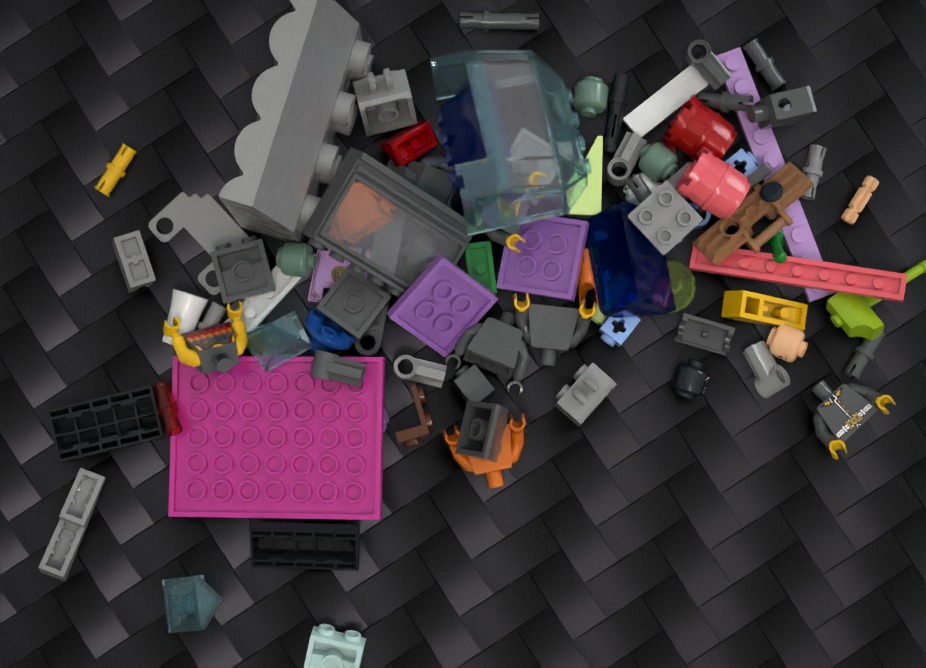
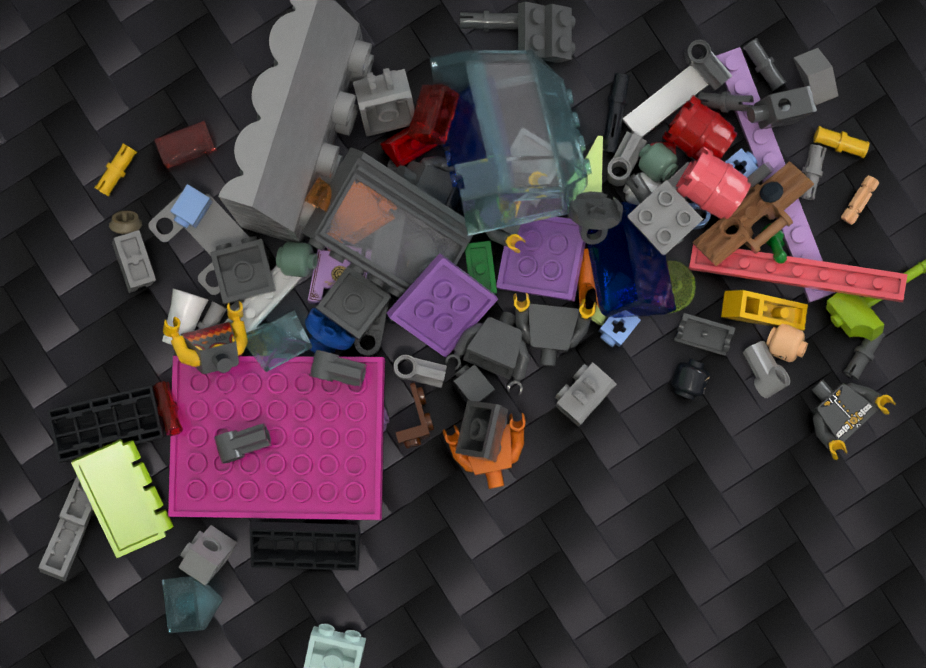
(119, 496): none -> lime hinge
(125, 222): none -> dark tan hat
(185, 144): none -> clear red brick
(190, 207): none -> light blue brick
(206, 554): none -> light grey brick
(235, 444): none -> dark grey piece
(320, 195): none -> clear orange tile
(433, 114): none -> clear red brick
(546, 31): none -> dark grey plate
(590, 96): sand green head -> none
(596, 212): none -> dark grey tile
(817, 74): none -> light grey slope
(841, 141): none -> yellow pin

